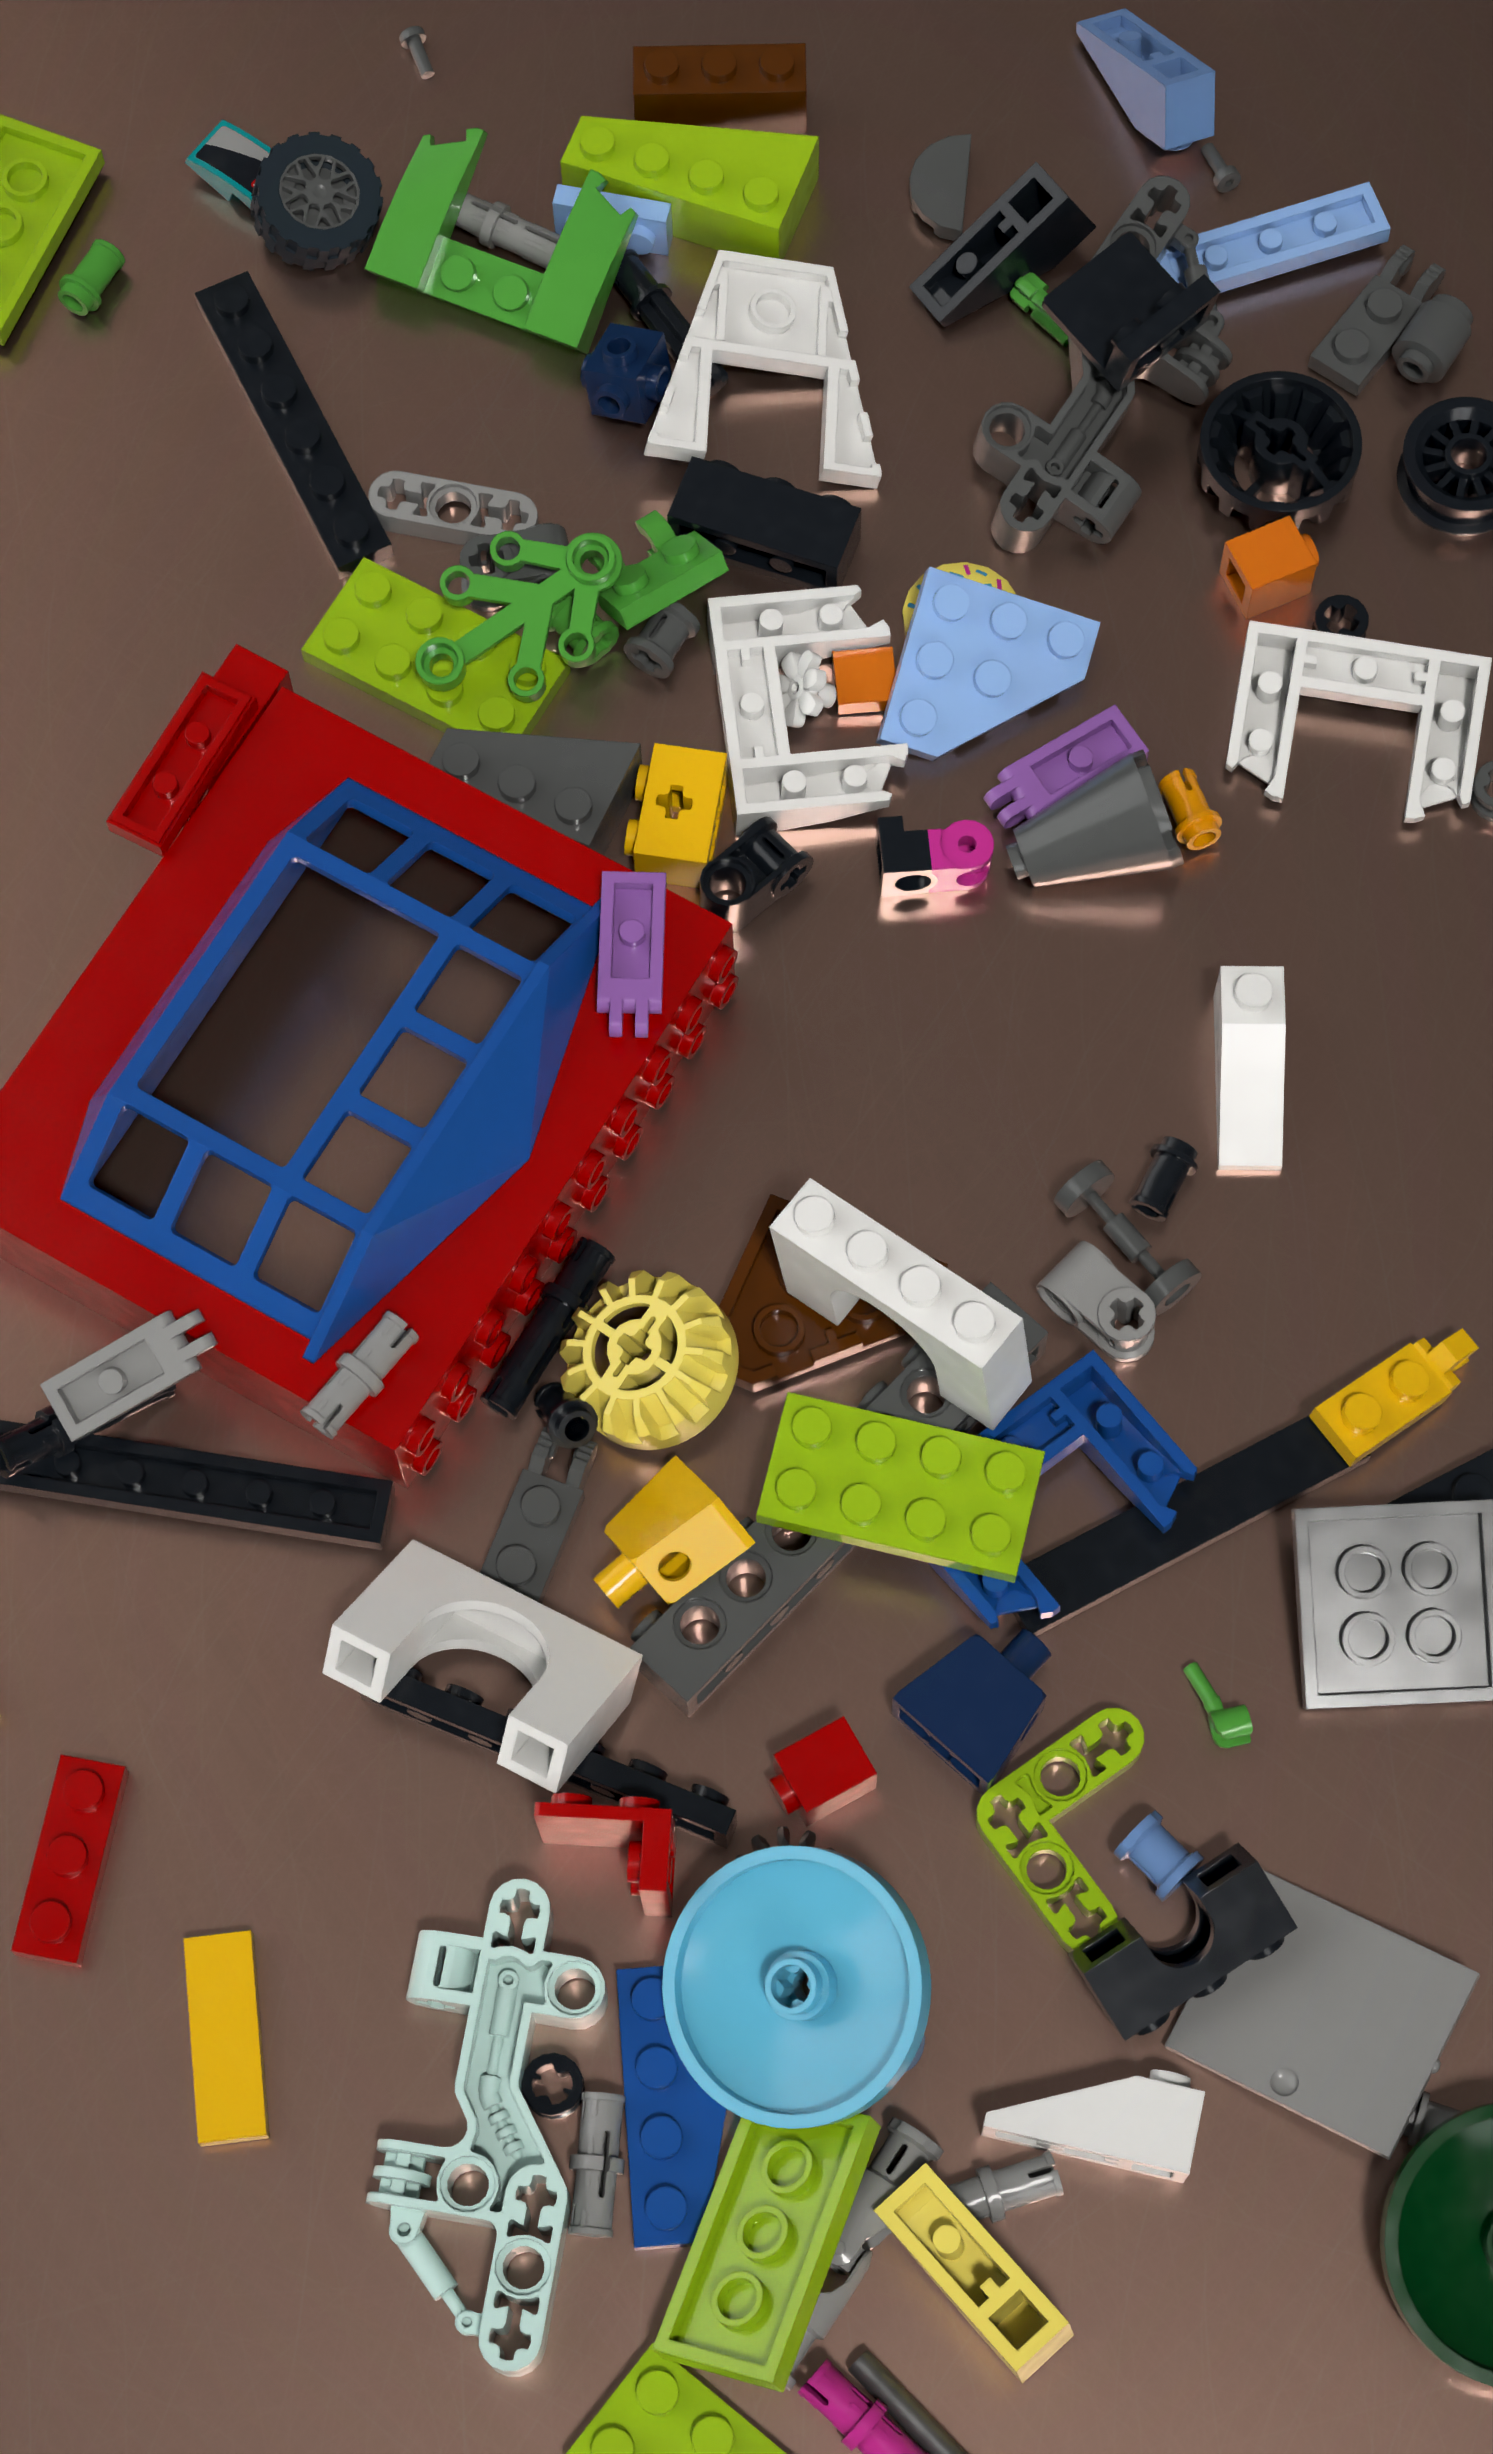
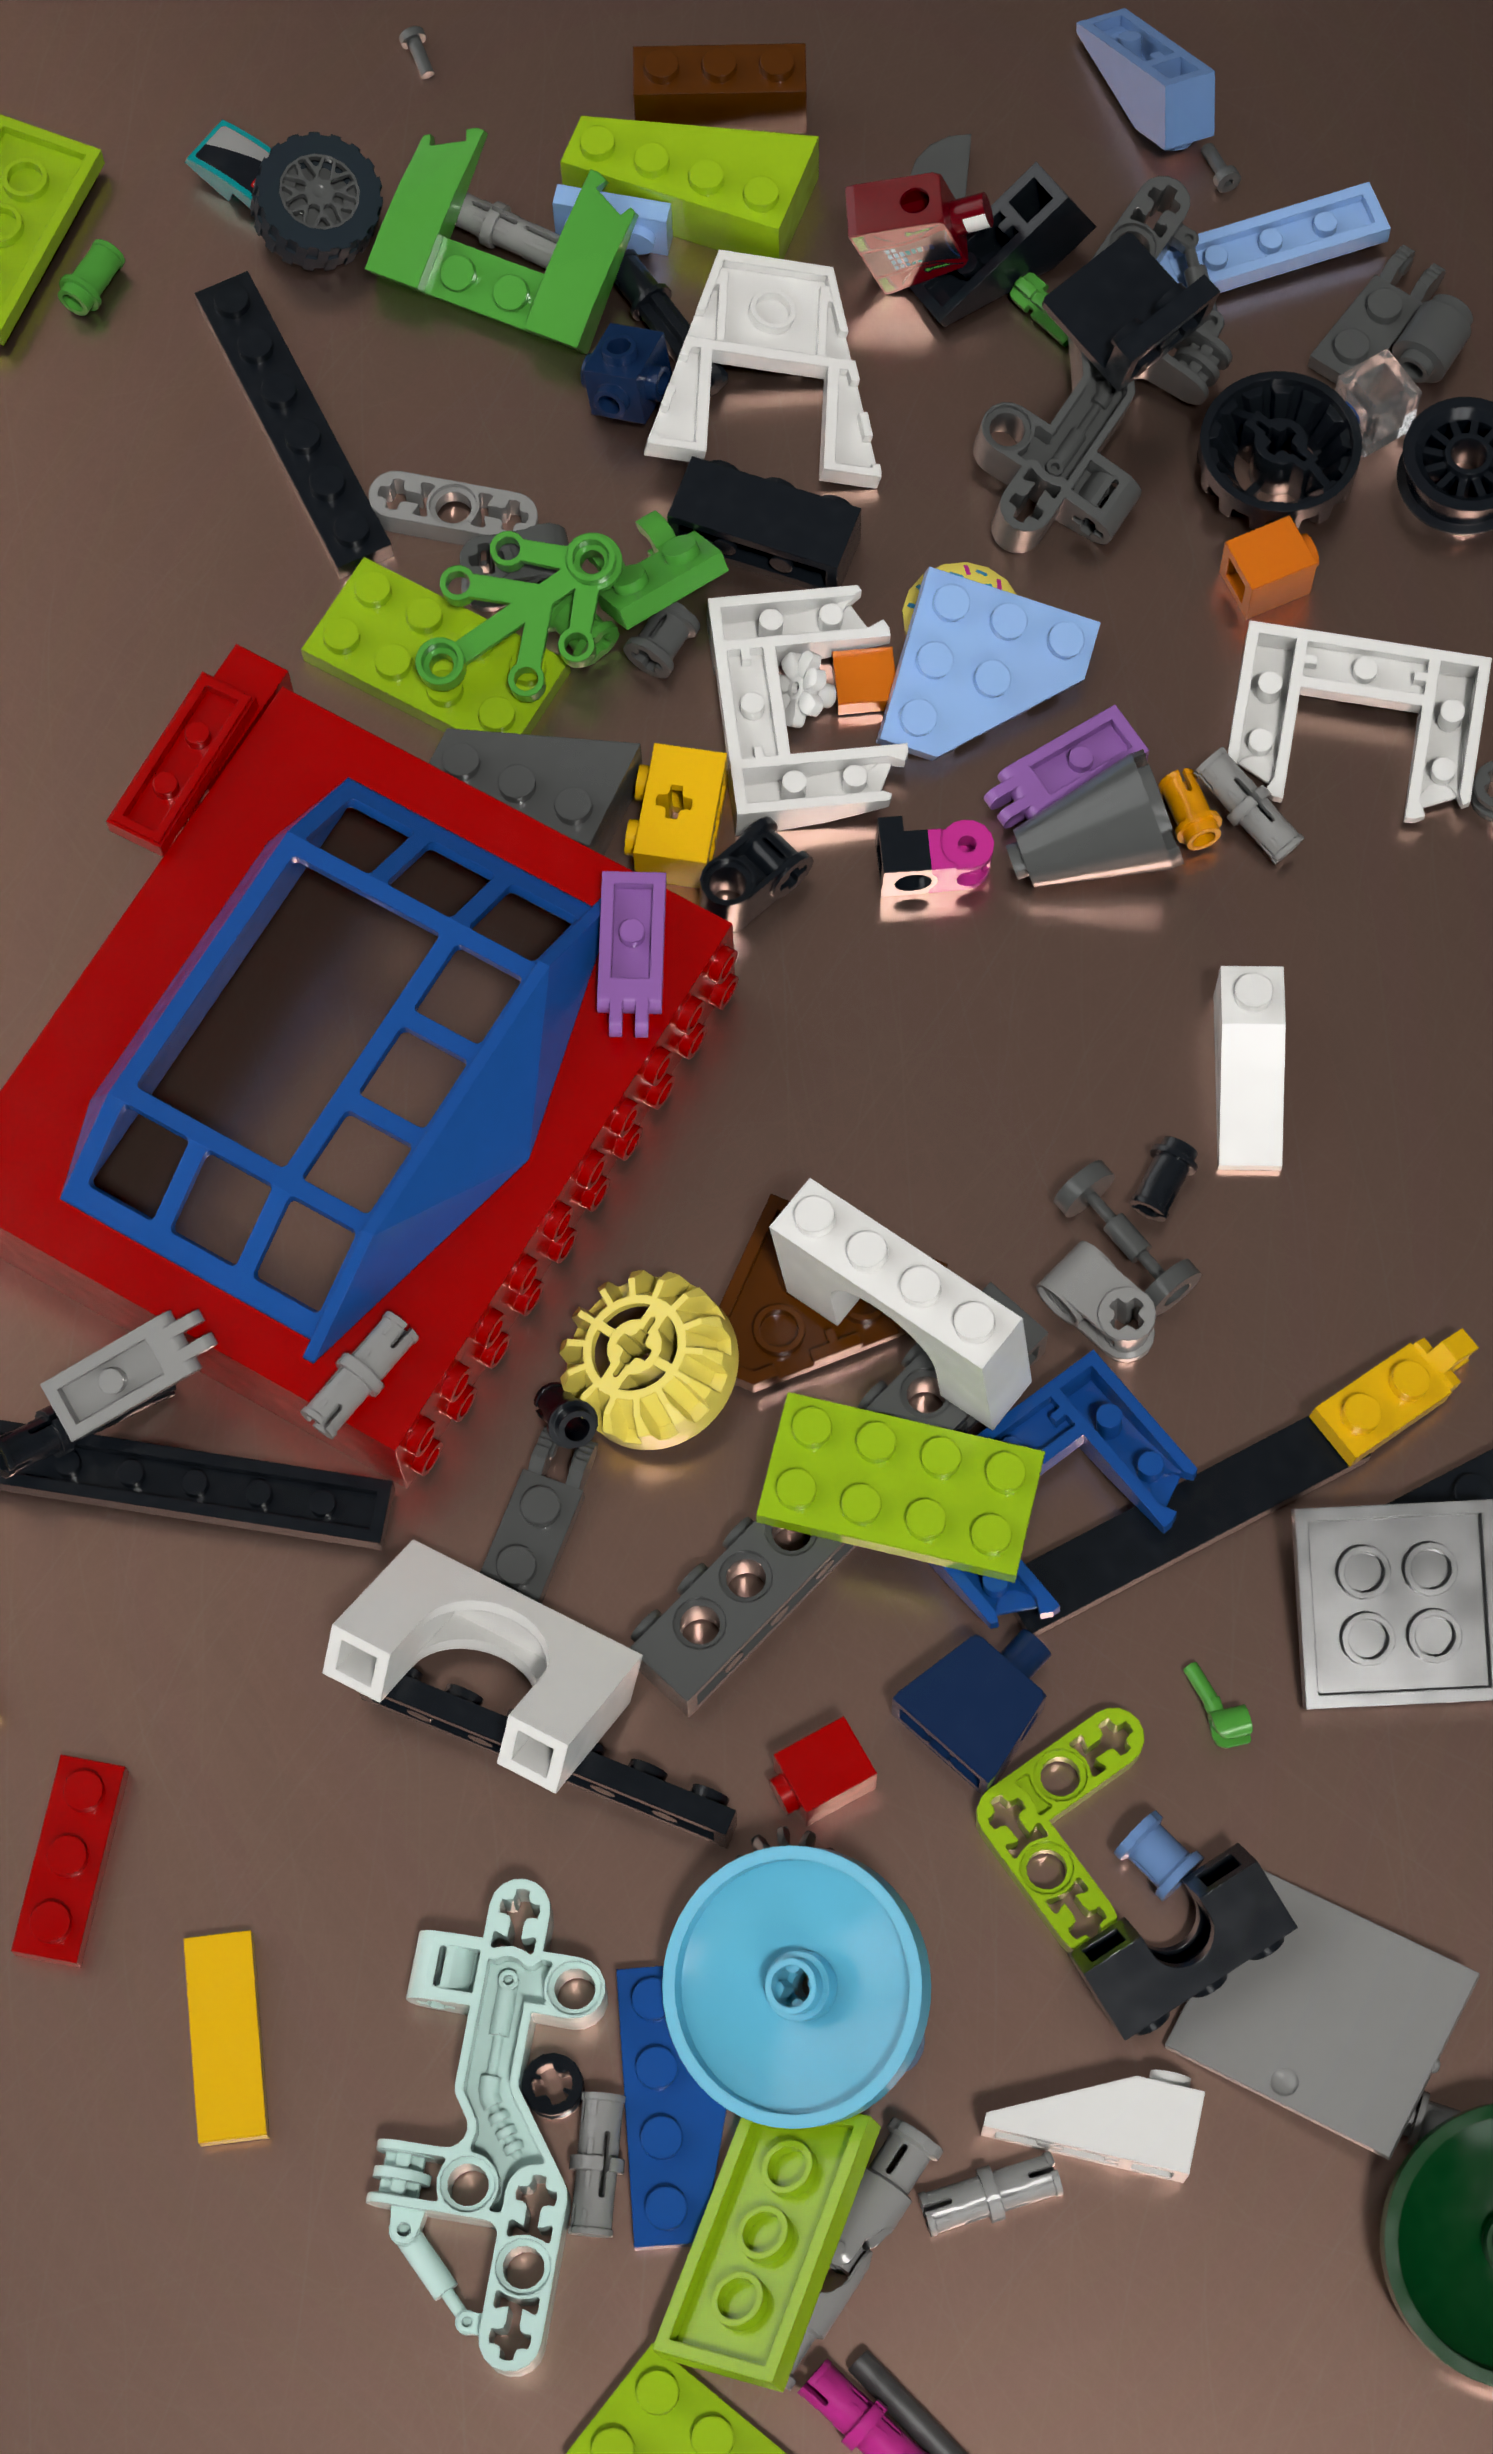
(547, 1328): black pin -> none
(634, 1825): red bracket -> none
(670, 1537): yellow torso -> none
(912, 228): none -> dark red torso
(975, 2273): light yellow slope -> none
(1248, 805): none -> light grey pin
(1338, 607): black bush -> none
(1381, 399): none -> clear brick

